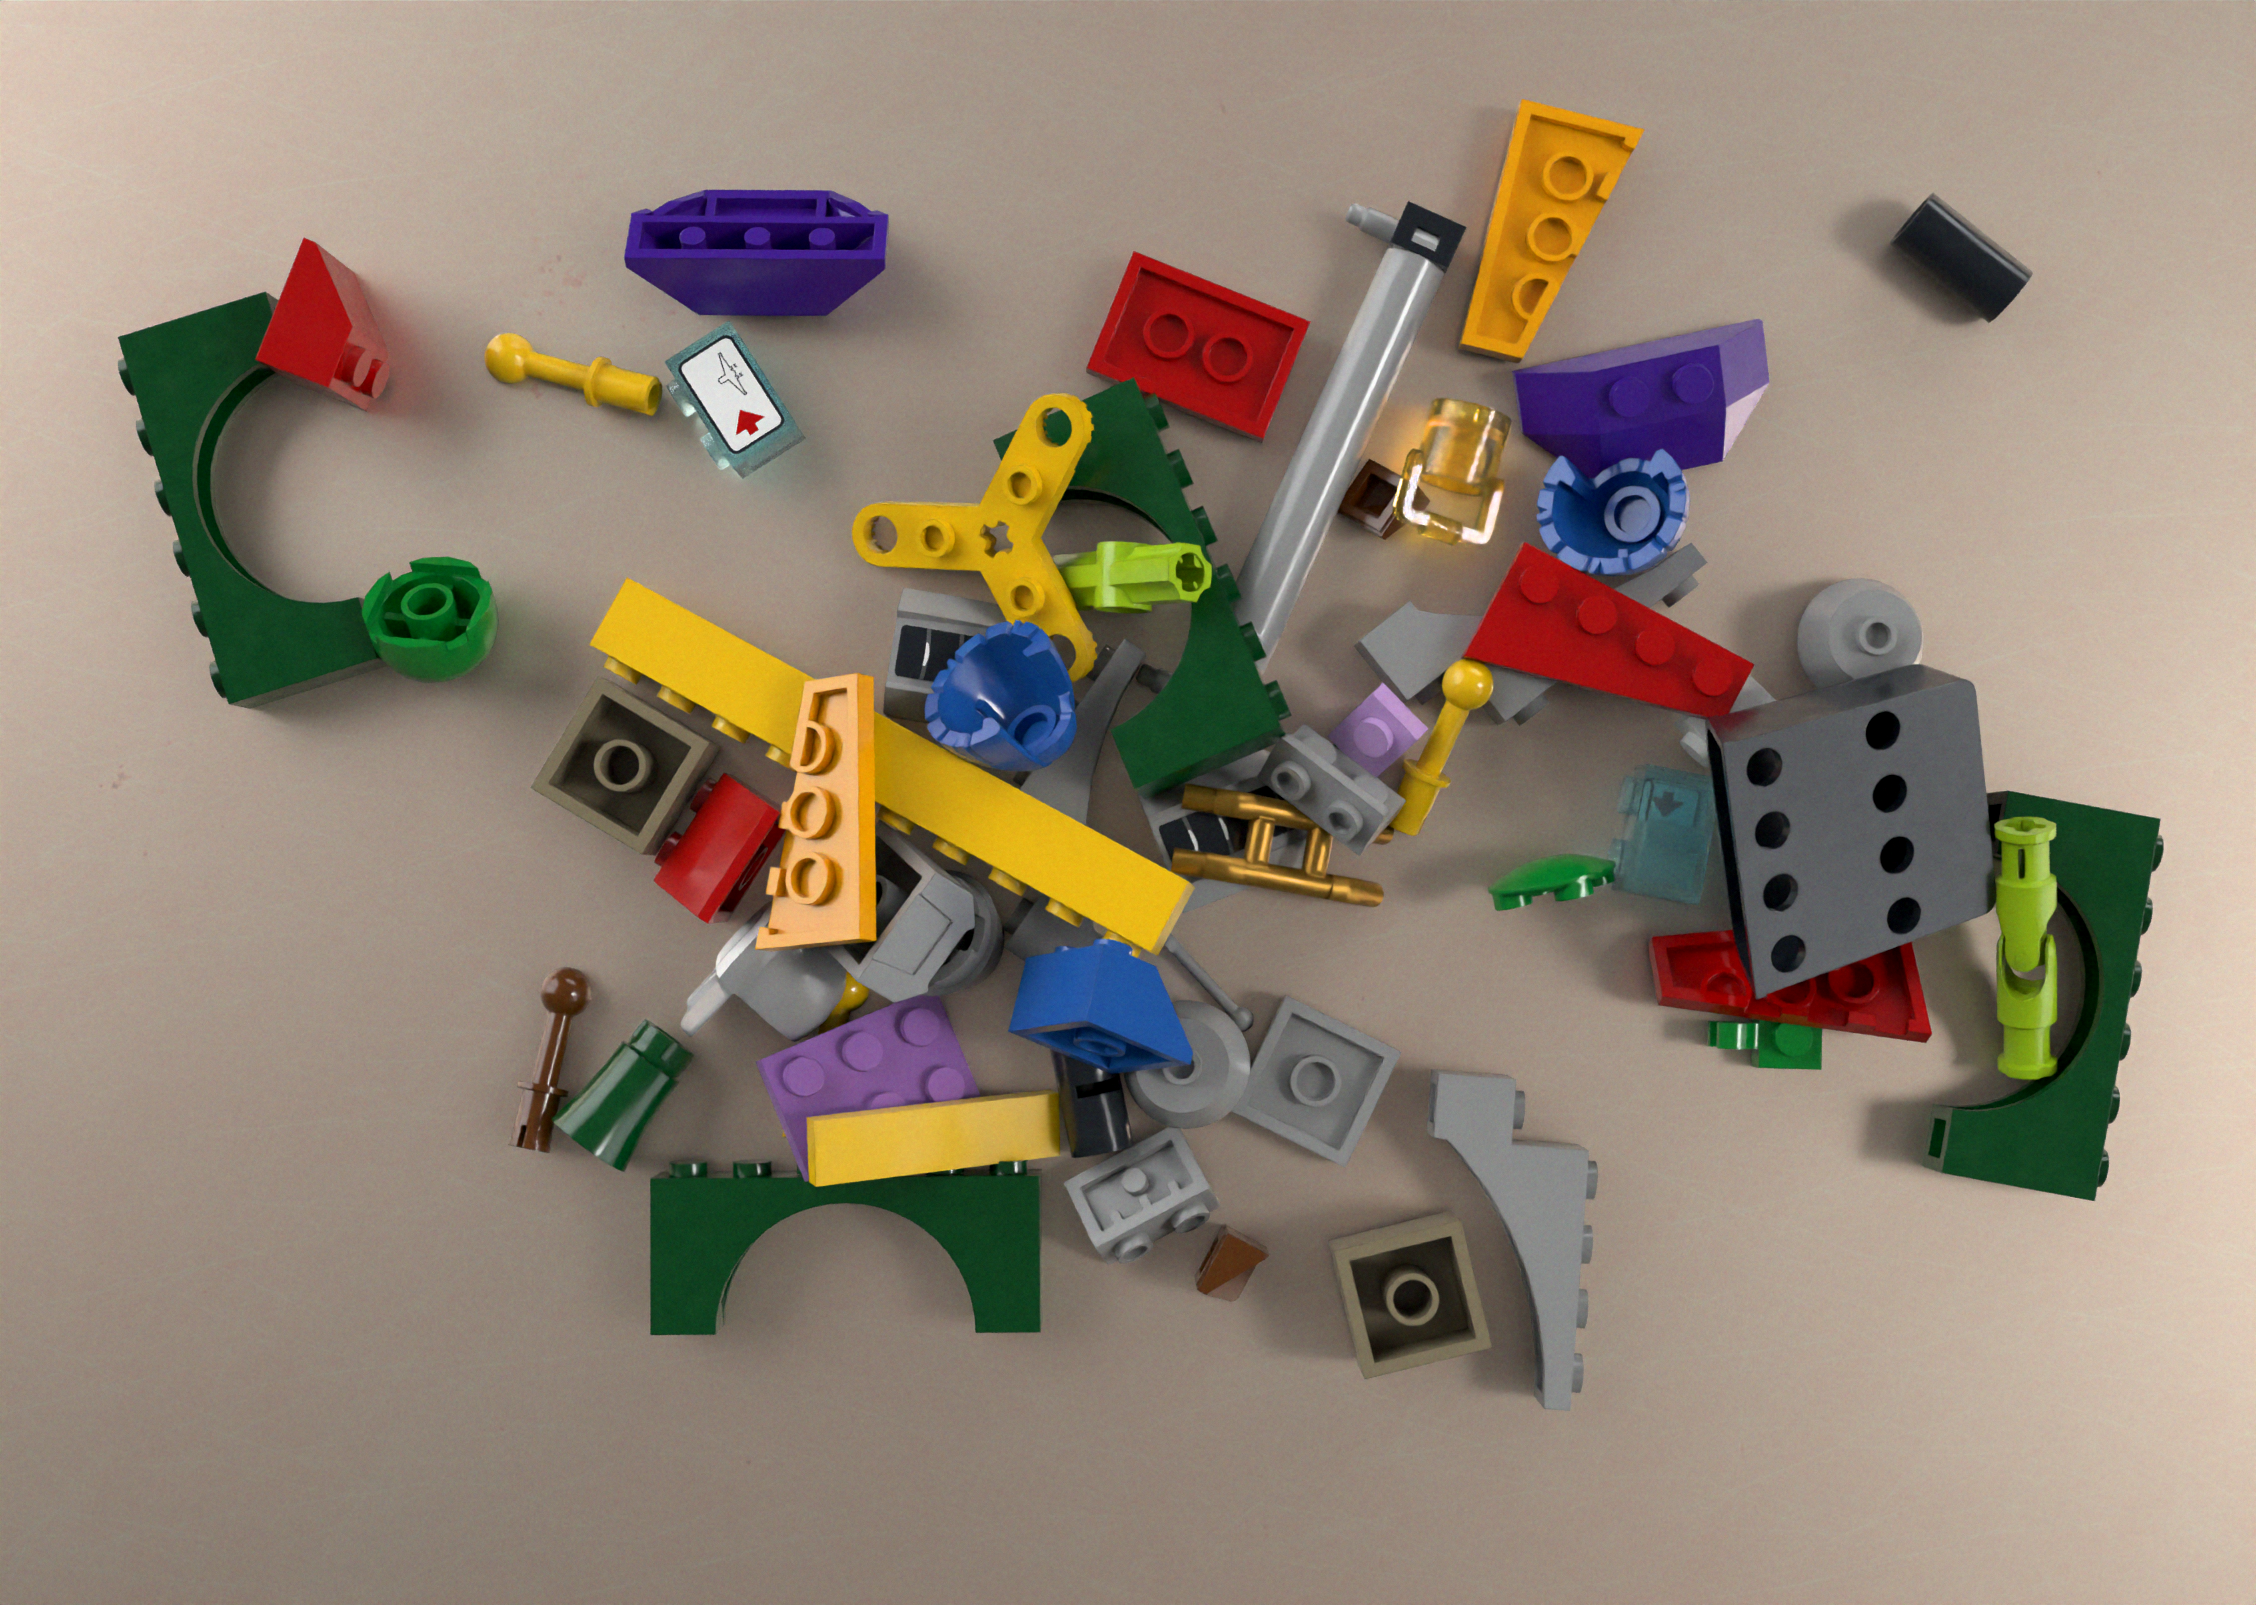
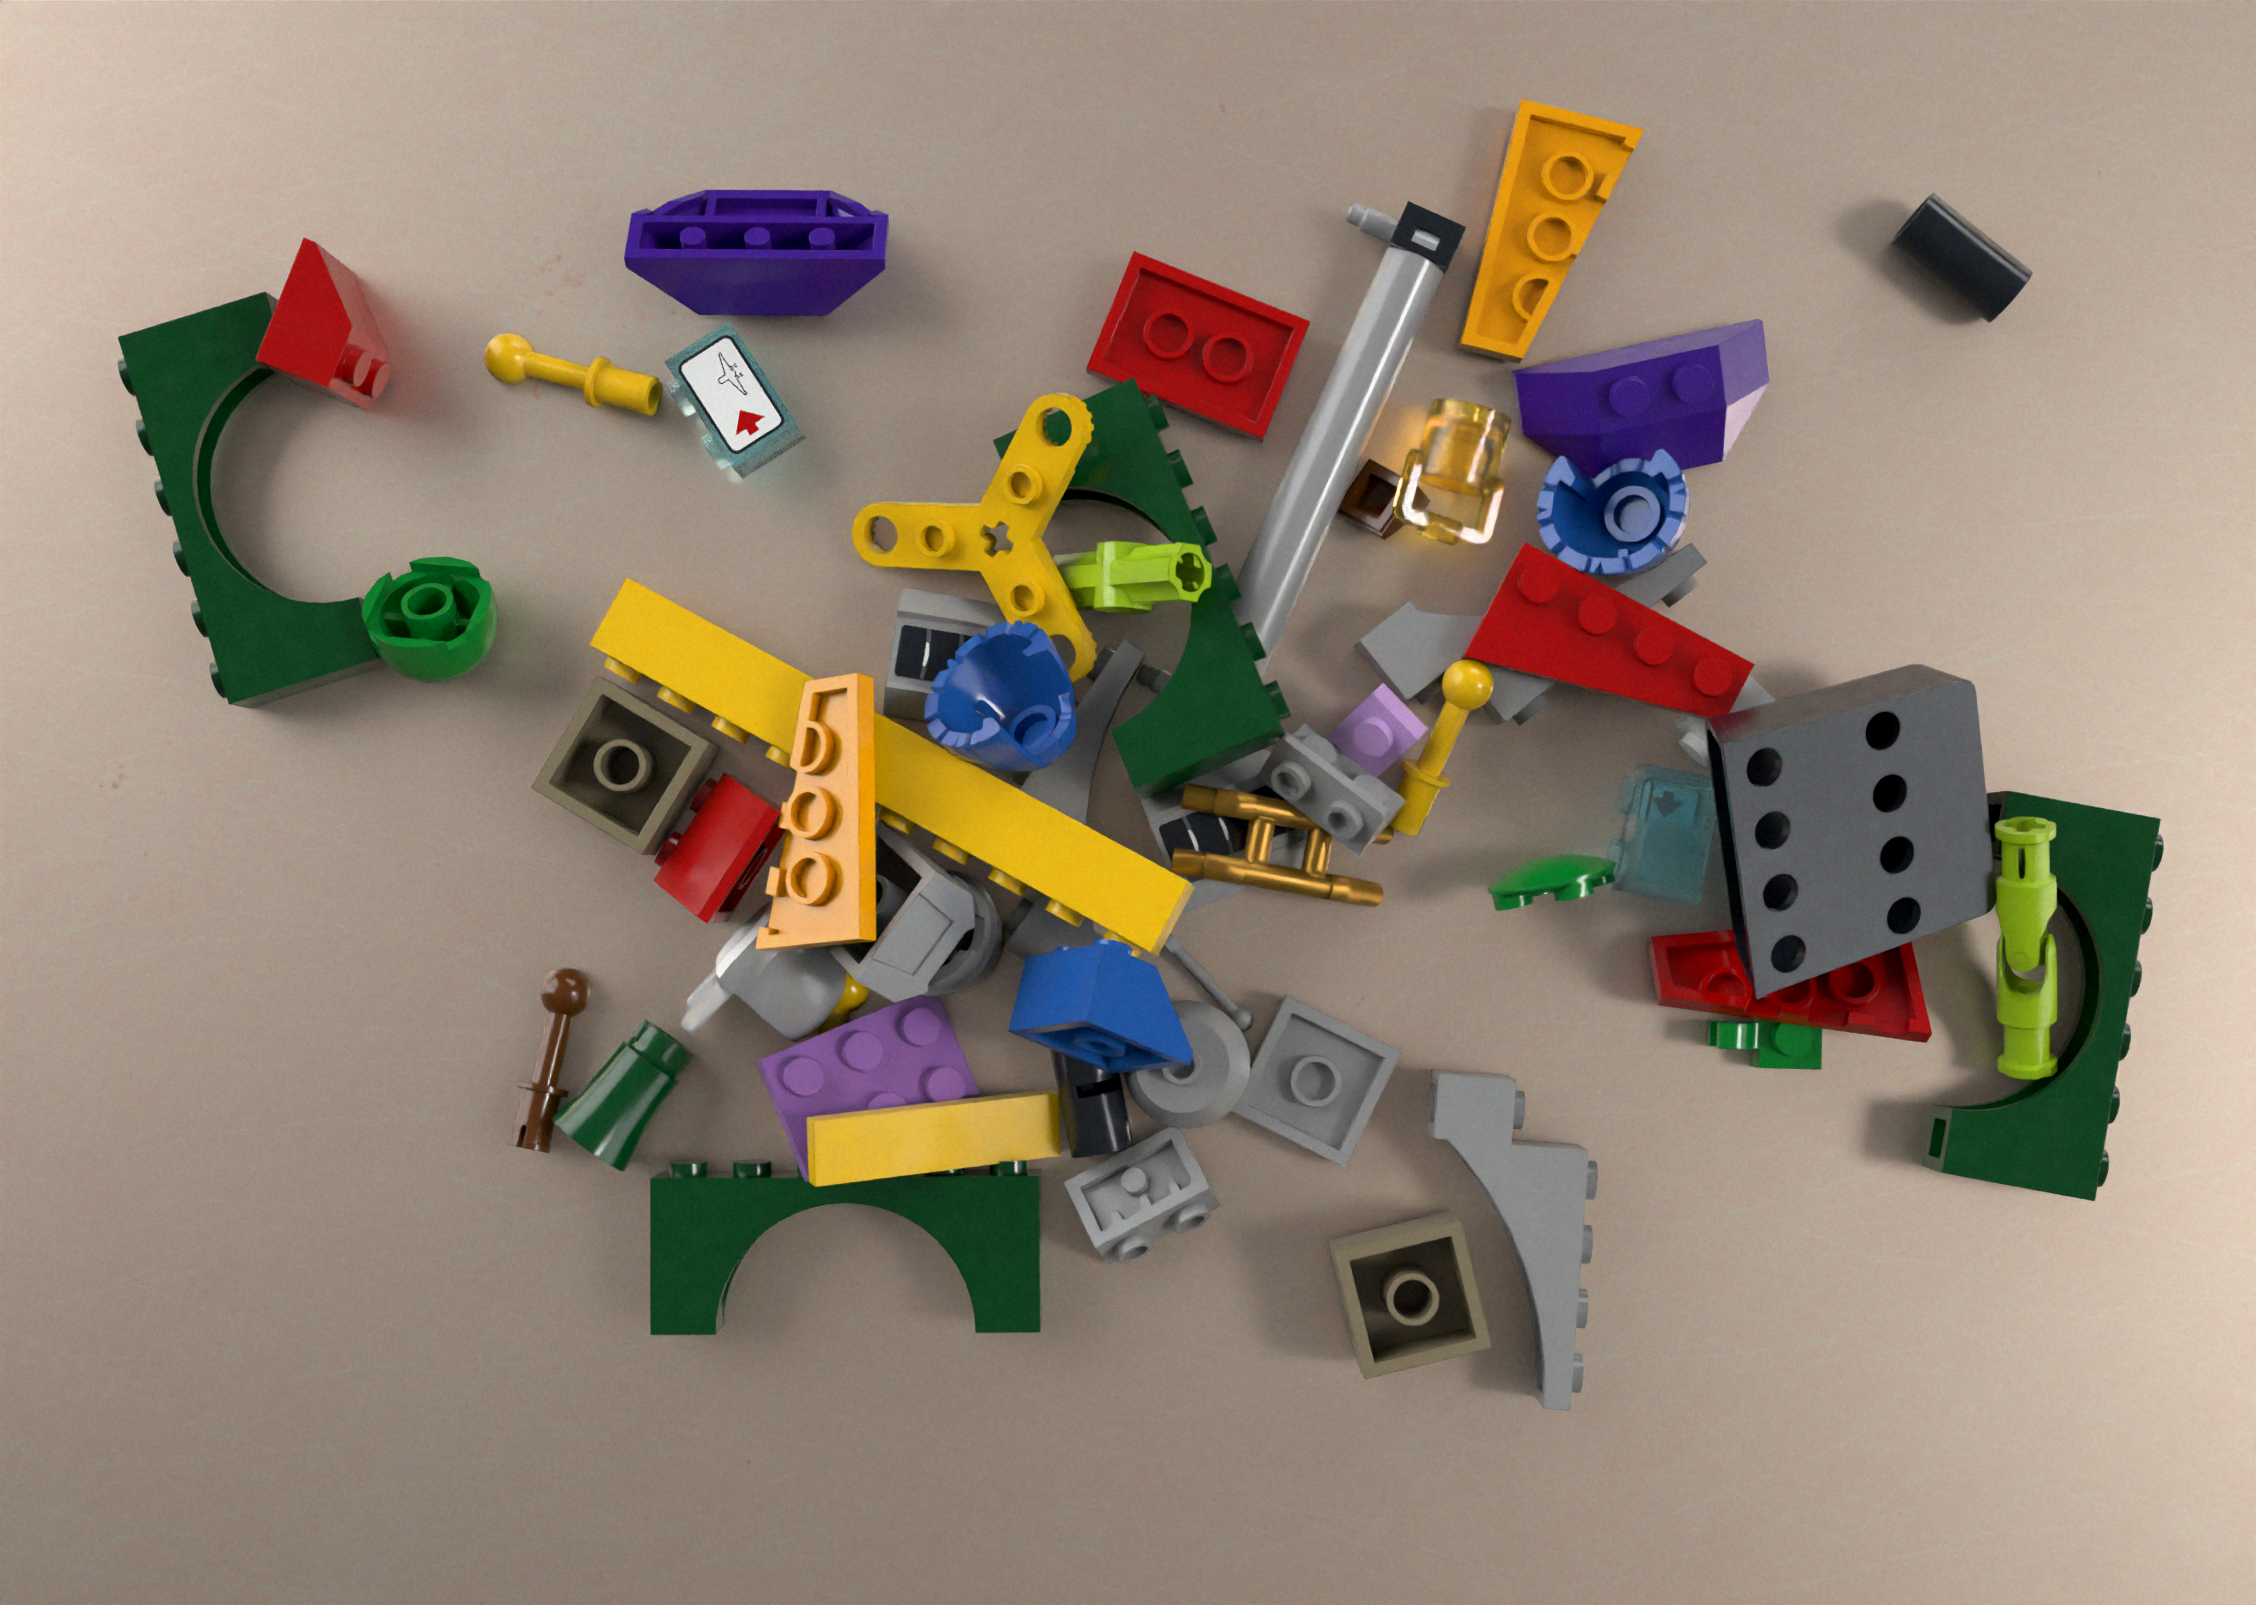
(1229, 1264): reddish brown slope -> none
(1857, 632): light grey cone -> none

